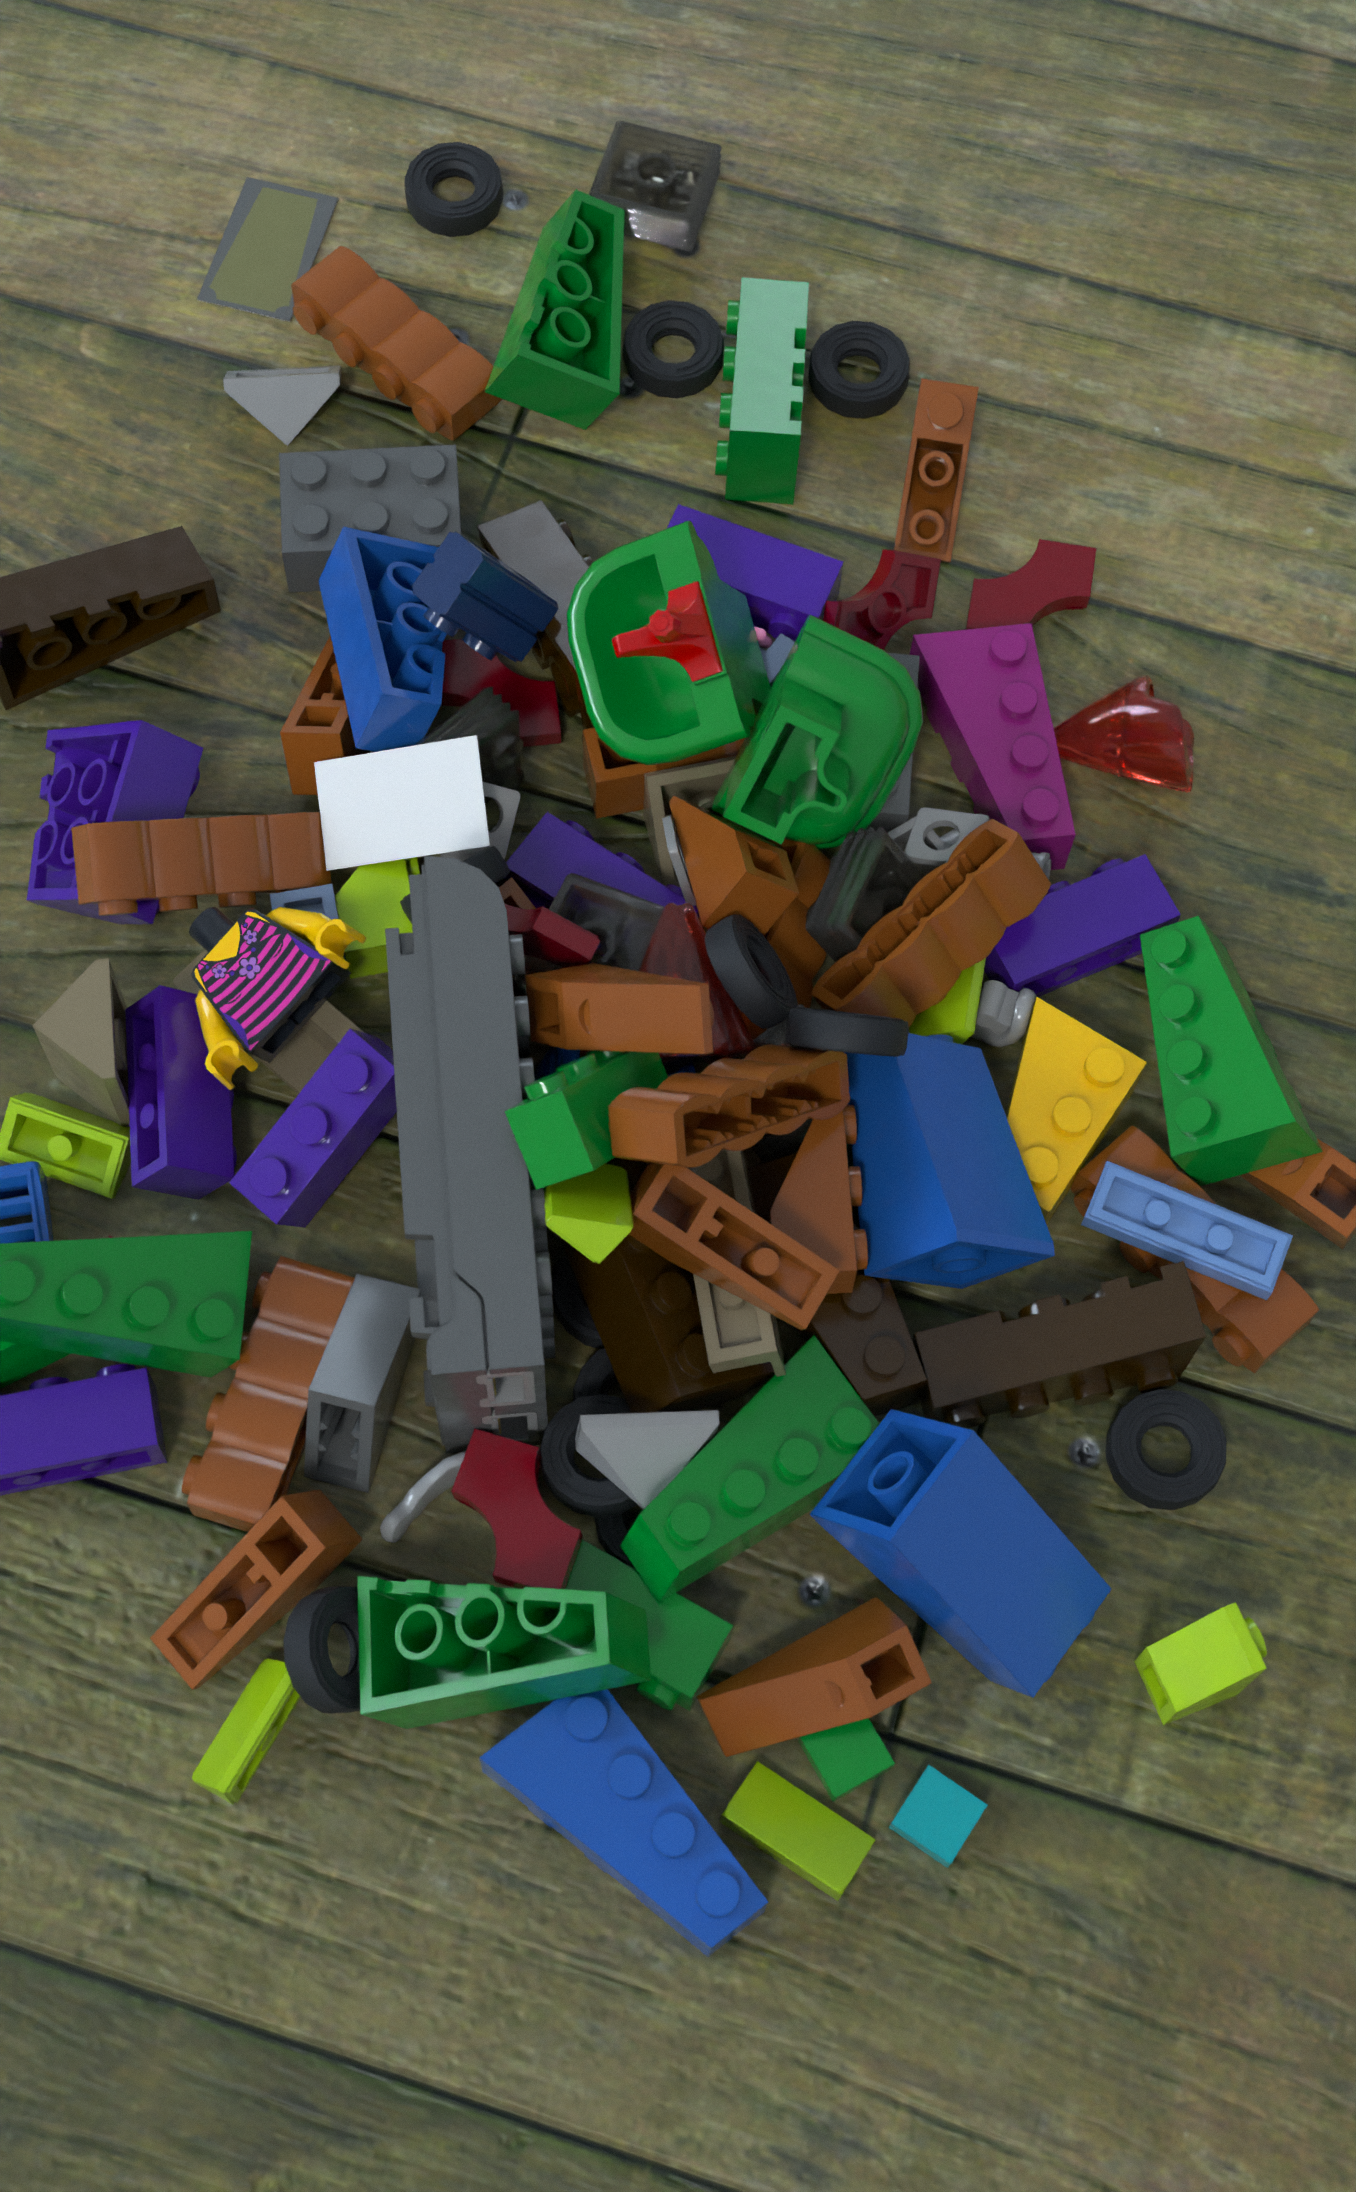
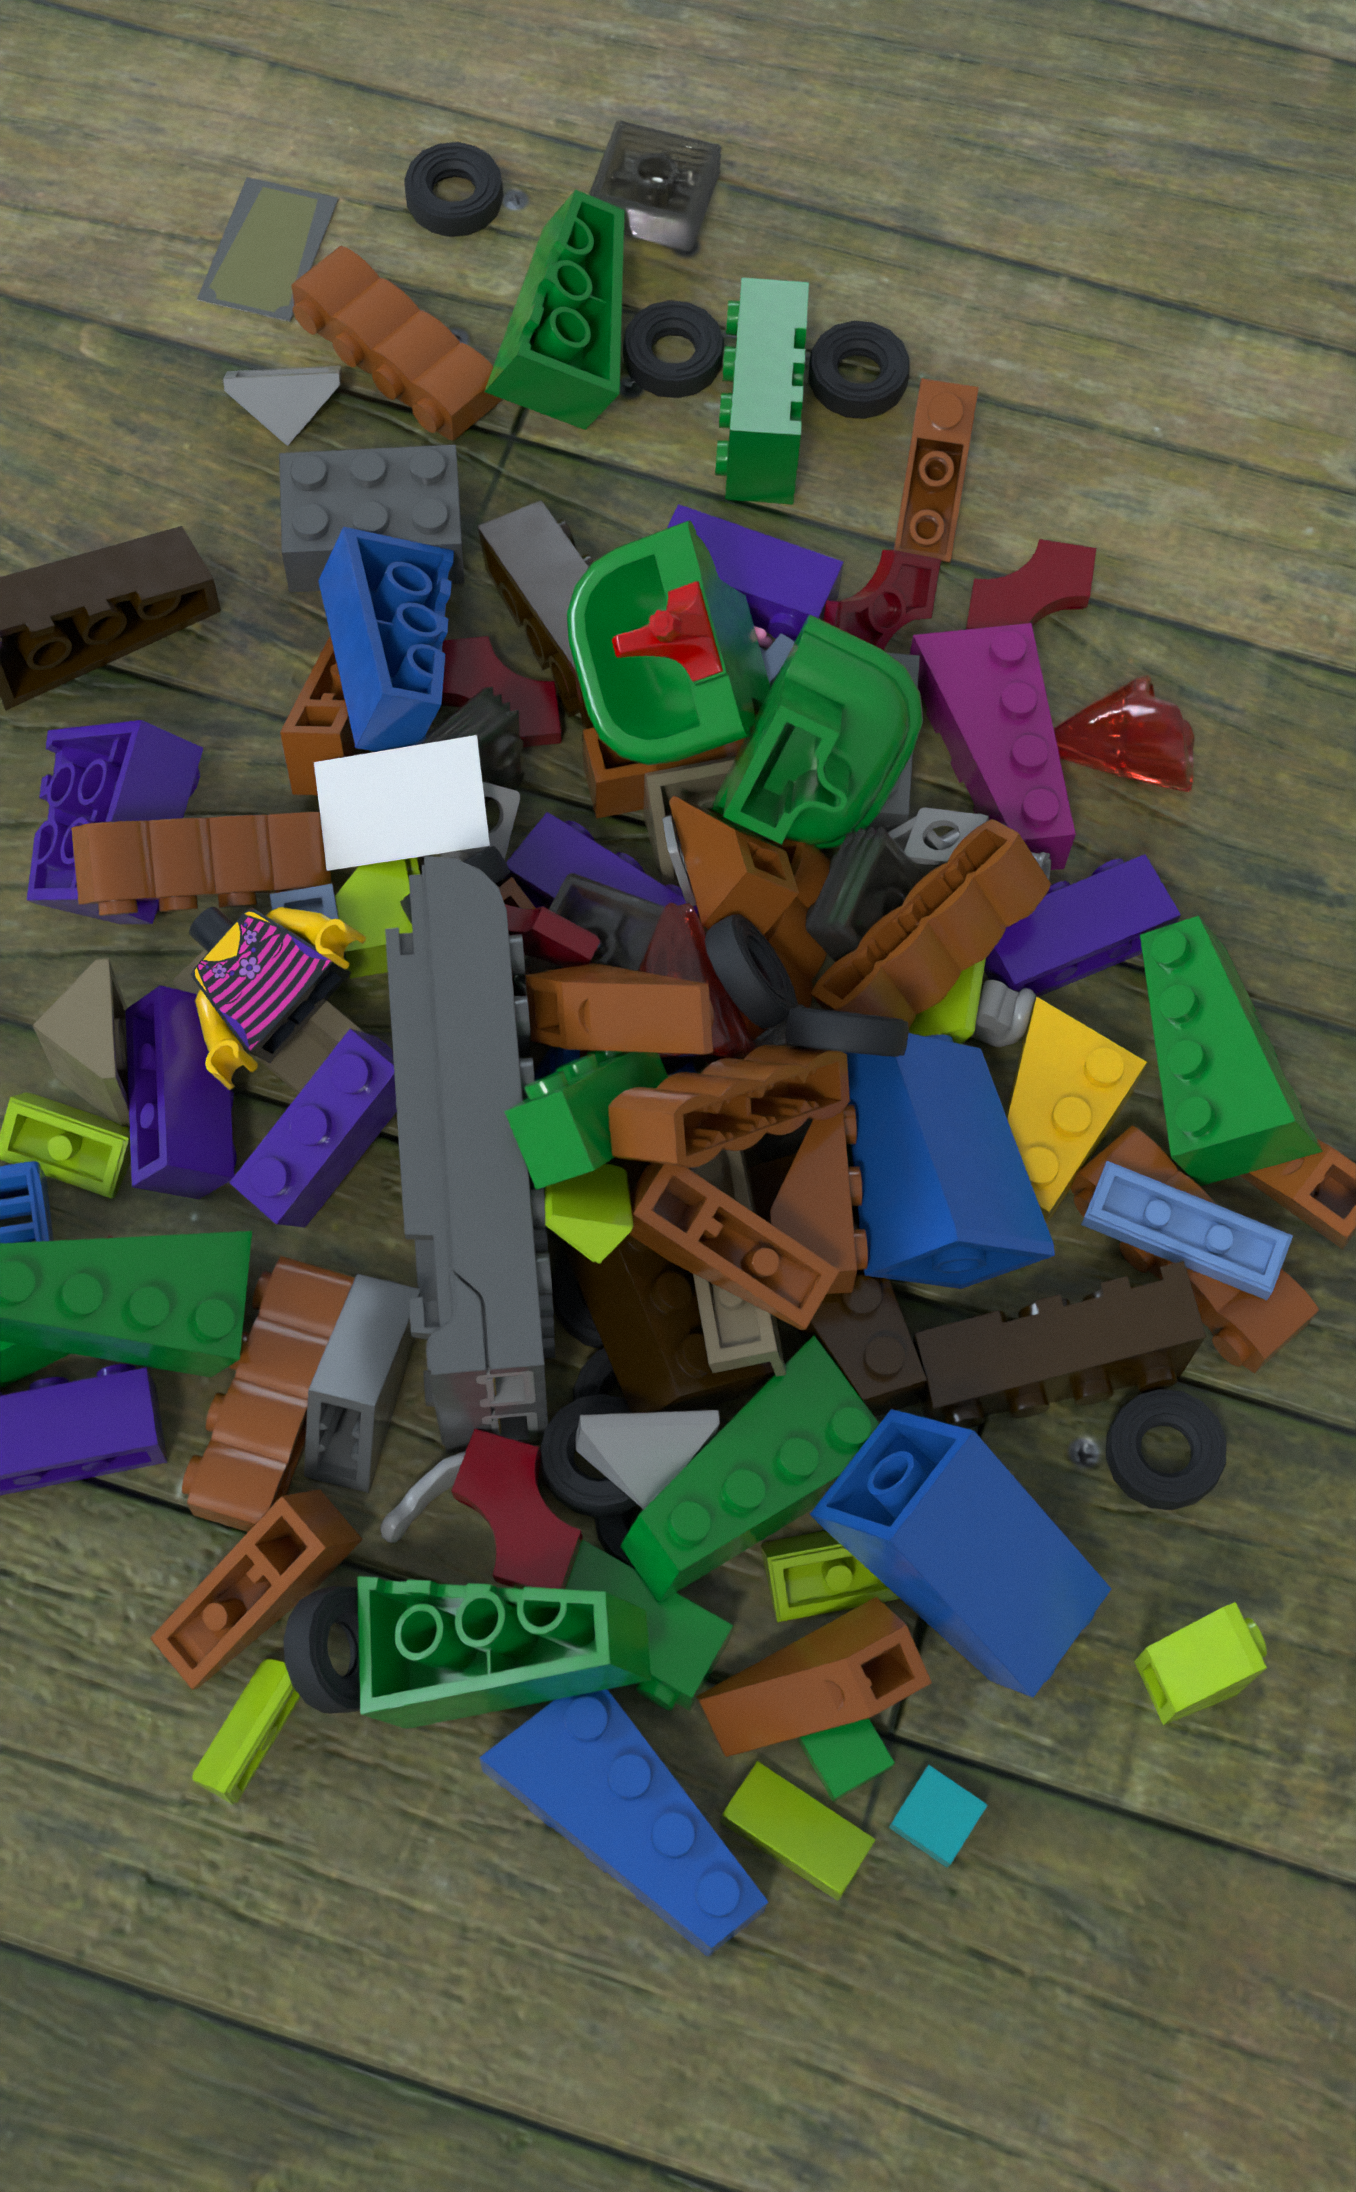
(483, 598): dark blue brick -> none
(817, 1577): none -> lime slope

